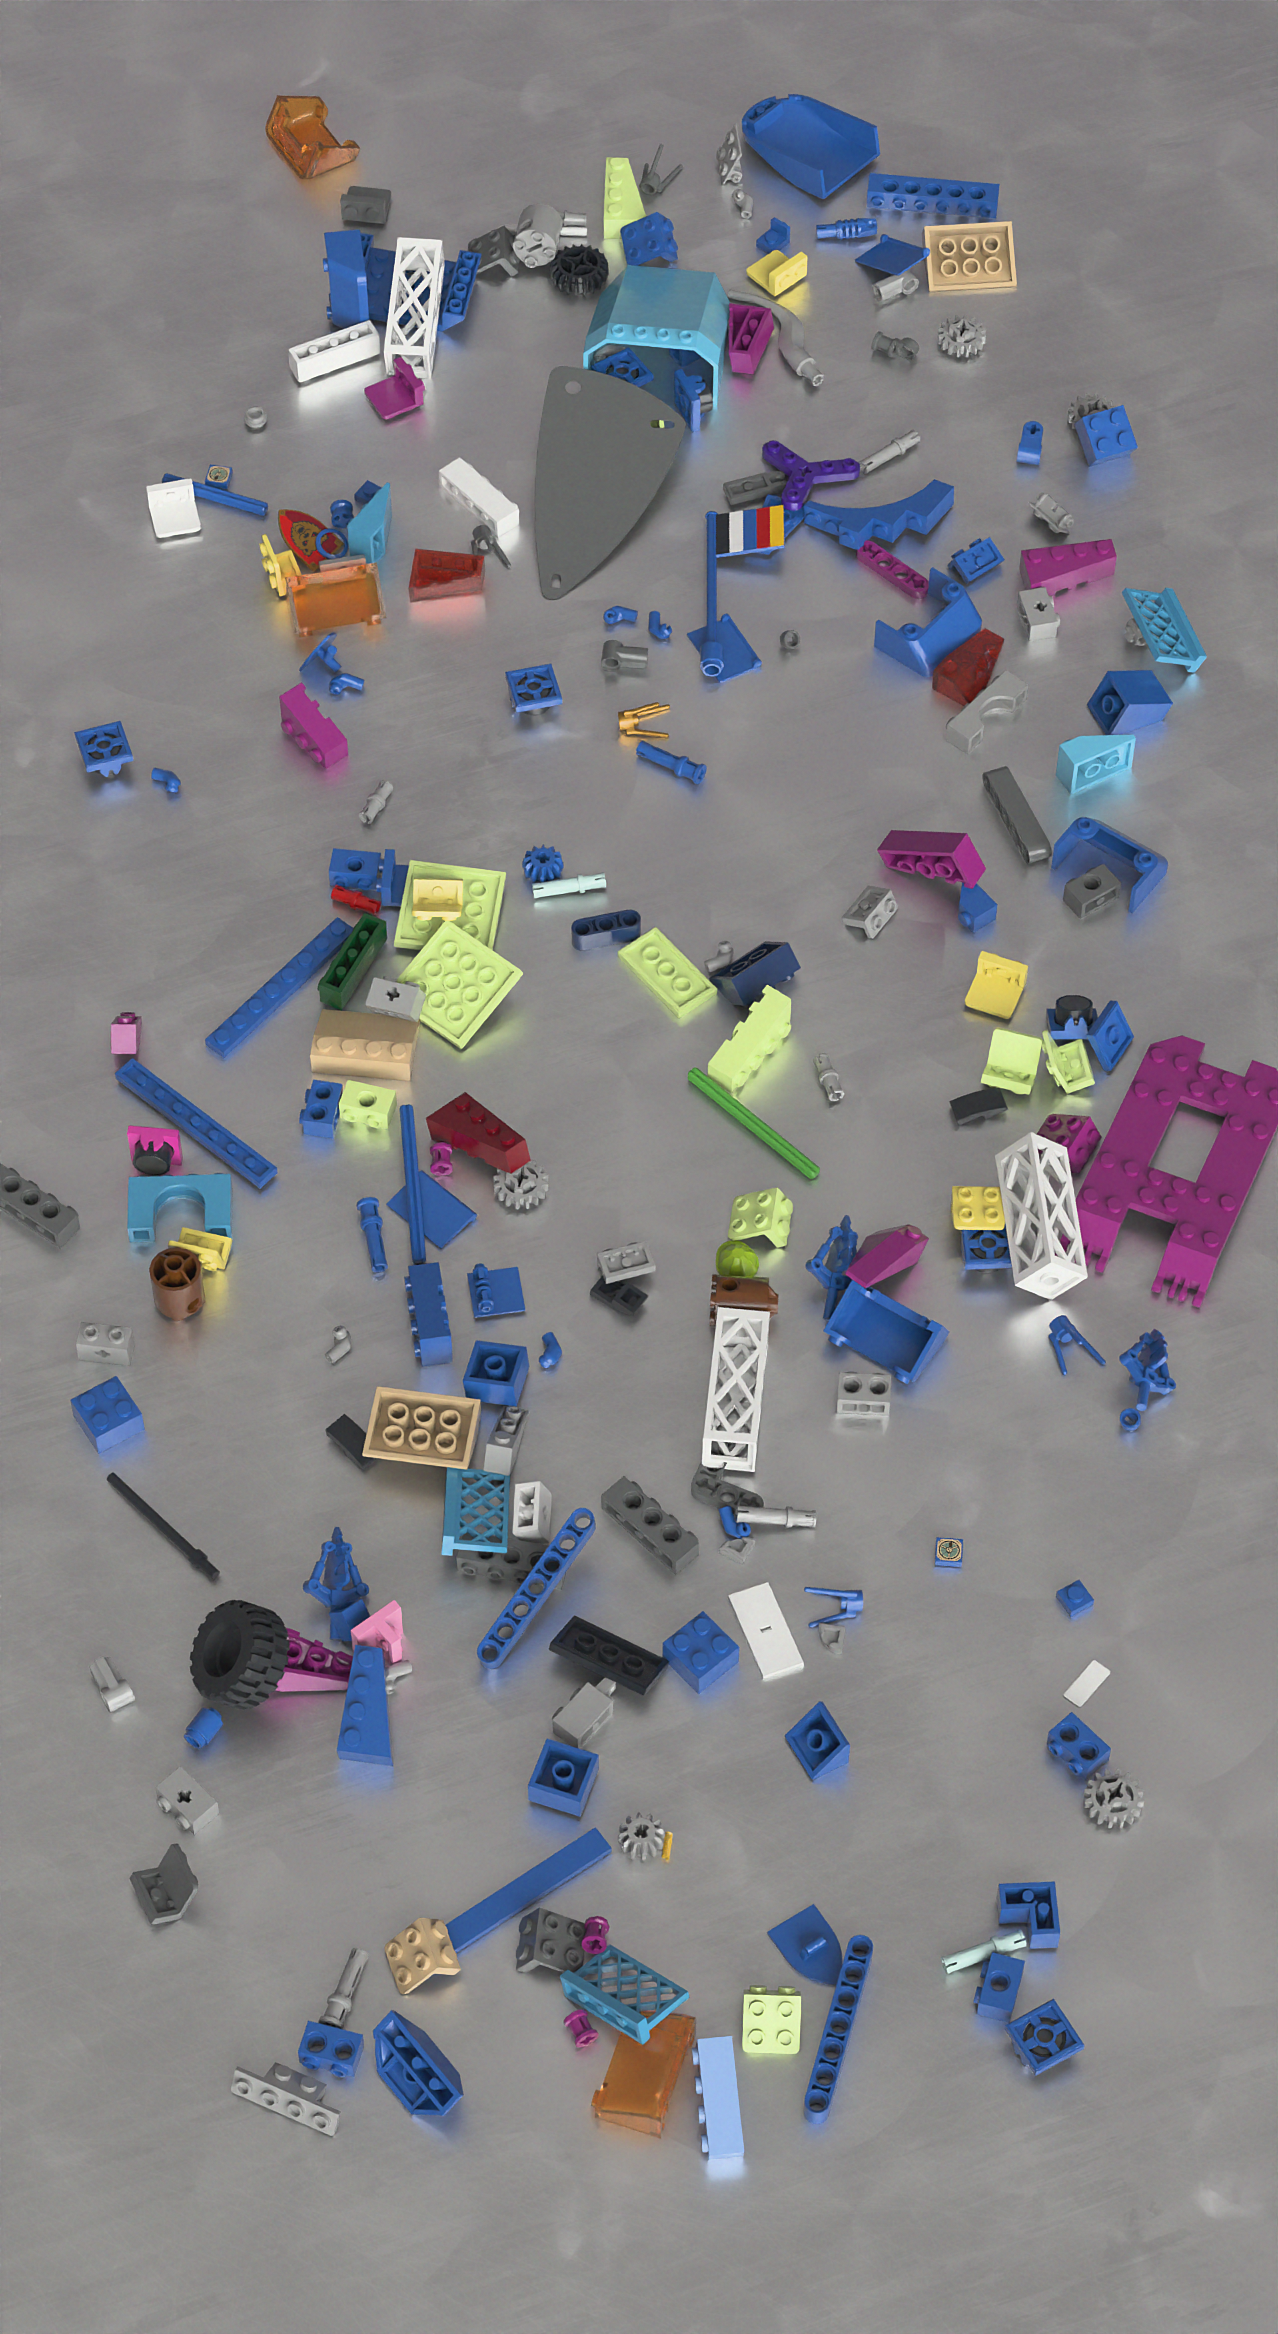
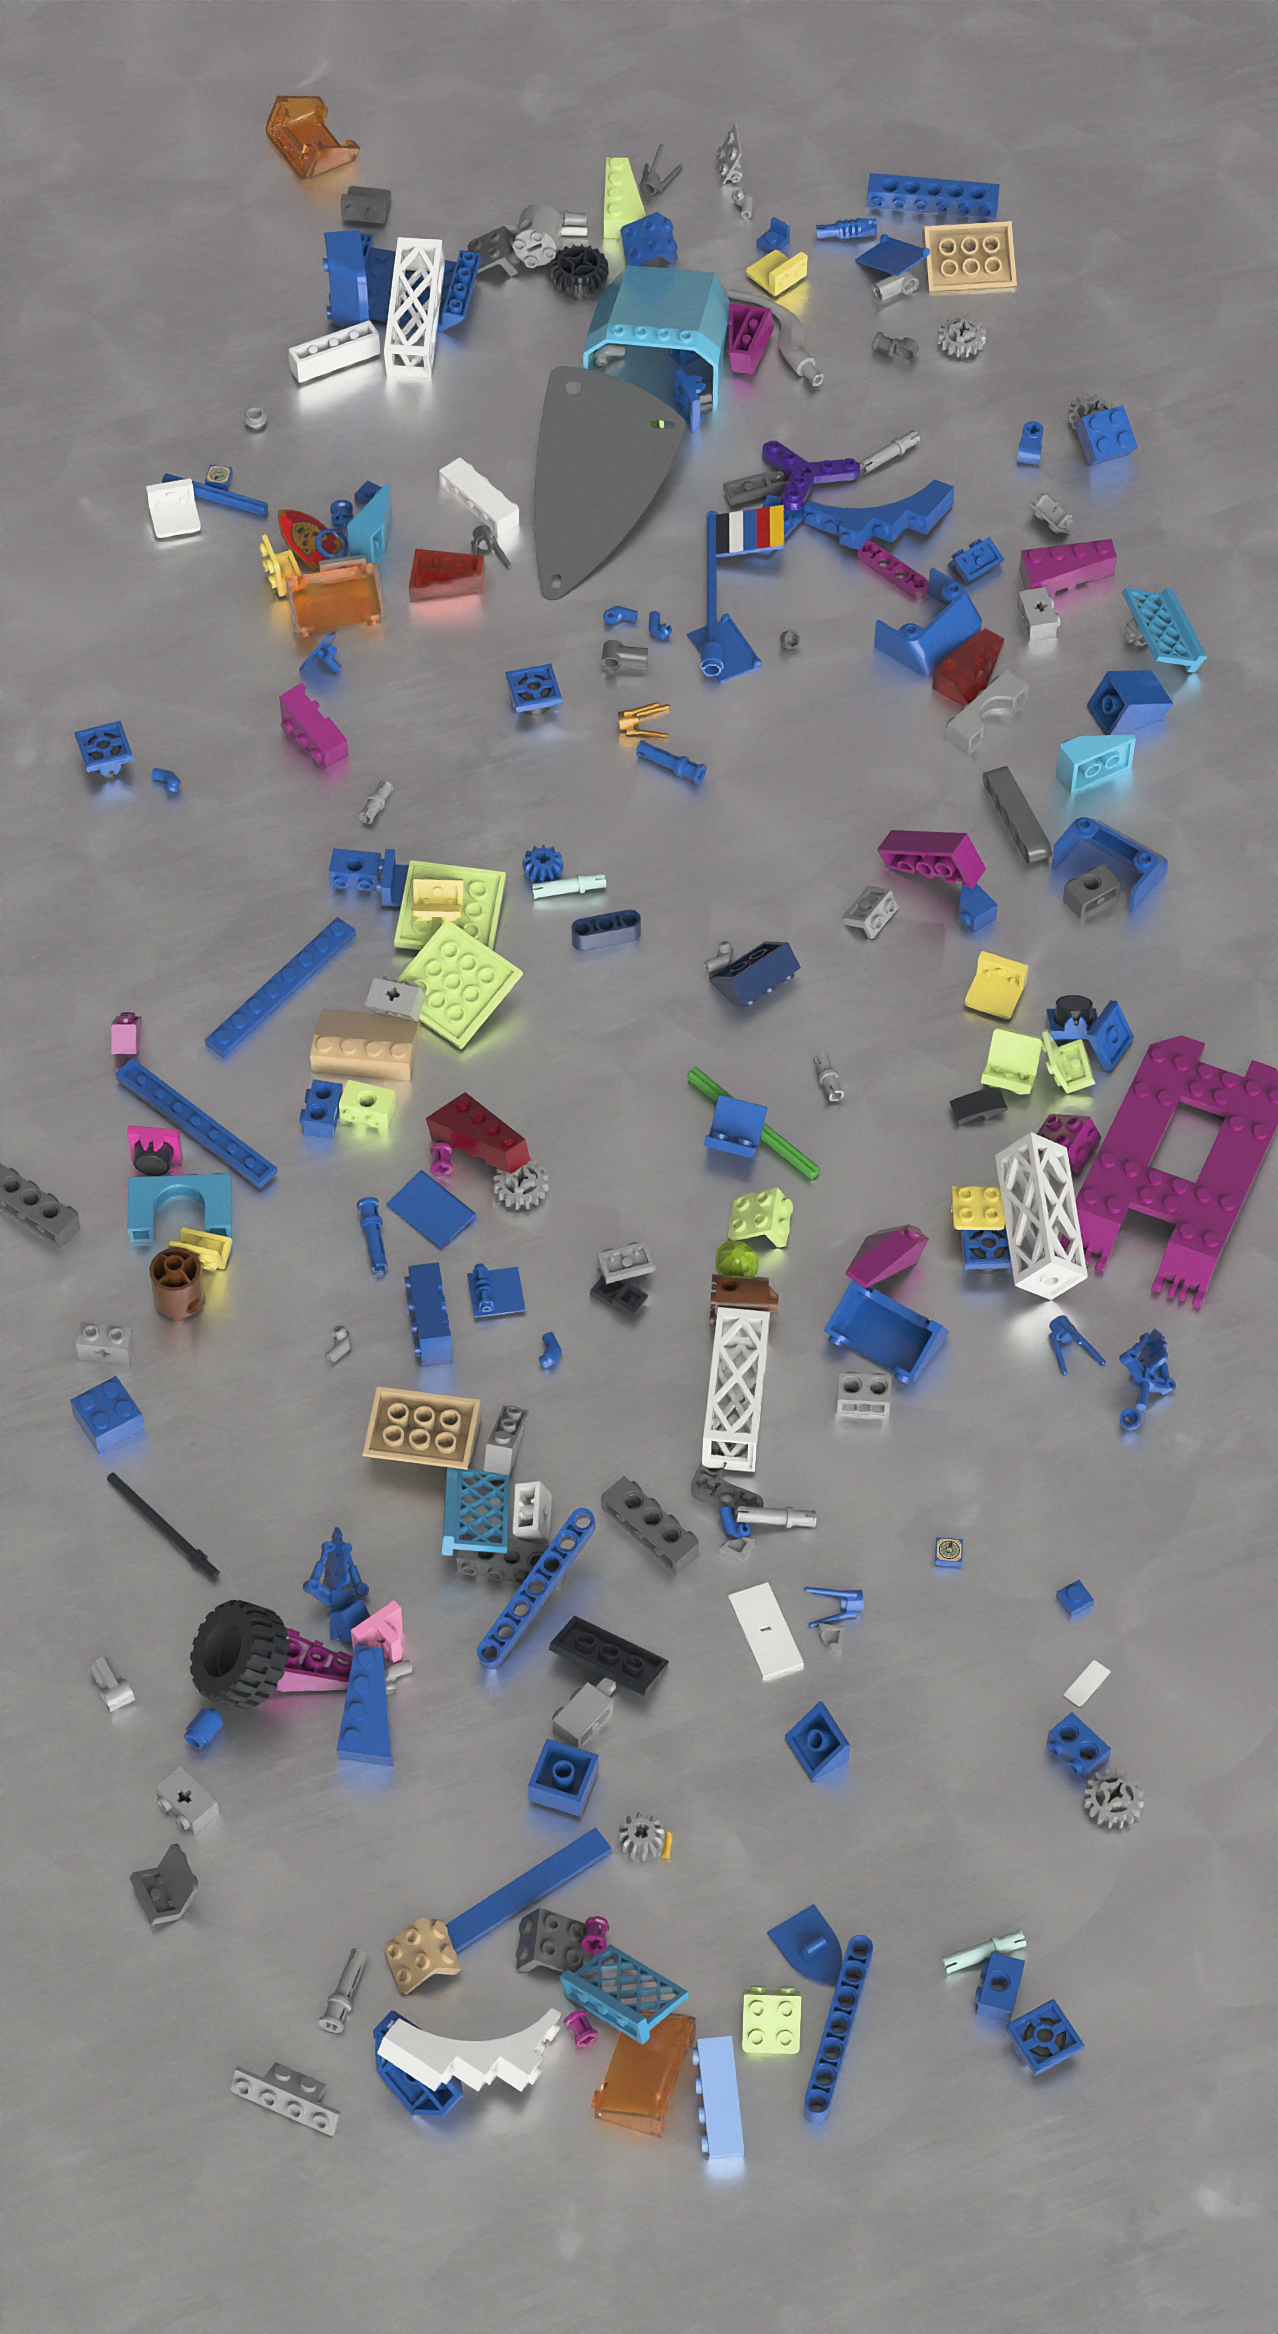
(333, 2042): blue brick -> none
(344, 680): blue arm -> none
(351, 1439): black slope -> none
(352, 961): dark green brick -> none
(356, 900): red pin -> none
(396, 393): magenta bracket -> none
(412, 1184): blue axle -> none
(438, 2058): none -> white arch
(496, 1373): blue brick -> none
(625, 366): blue piece -> none
(667, 972): yellowish green tile -> none
(700, 1652): blue brick -> none
(736, 1126): none -> blue bracket
(751, 1040): yellowish green wedge -> none
(810, 141): blue windscreen -> none
(839, 1258): blue bar -> none
(1031, 1904): blue brick -> none

